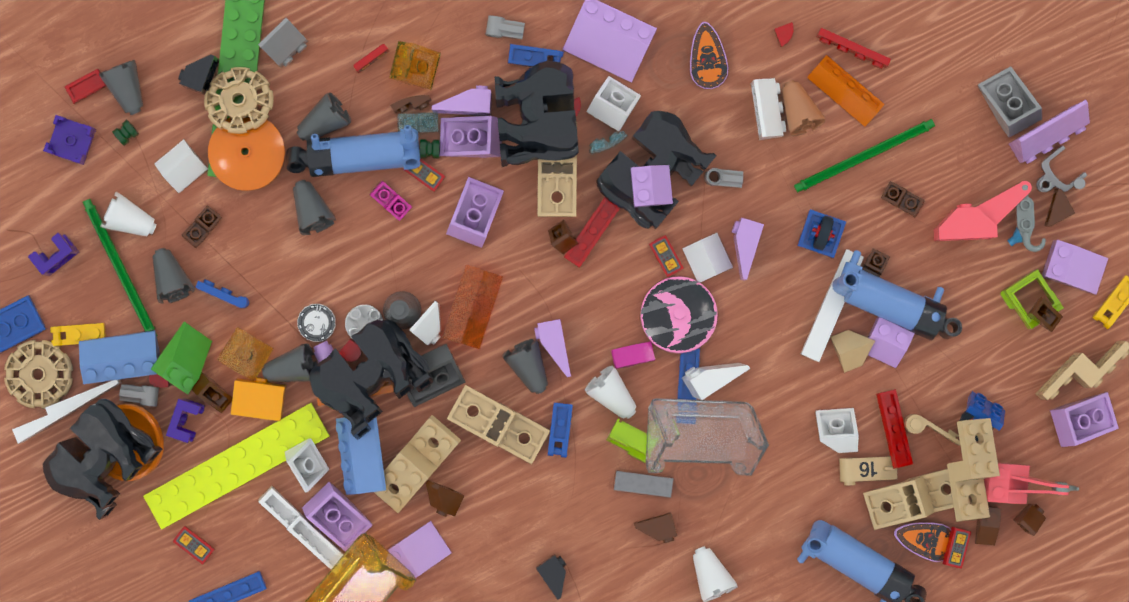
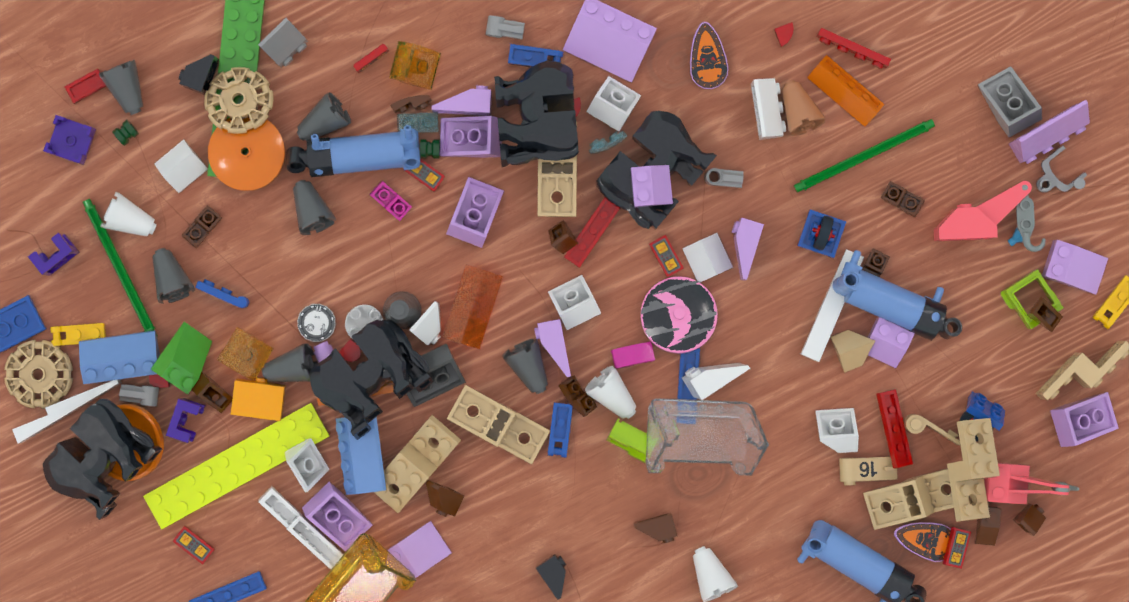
(574, 302): none -> white slope
(577, 398): none -> reddish brown slope
(643, 484): flat silver tile -> none
(1059, 208): reddish brown slope -> none

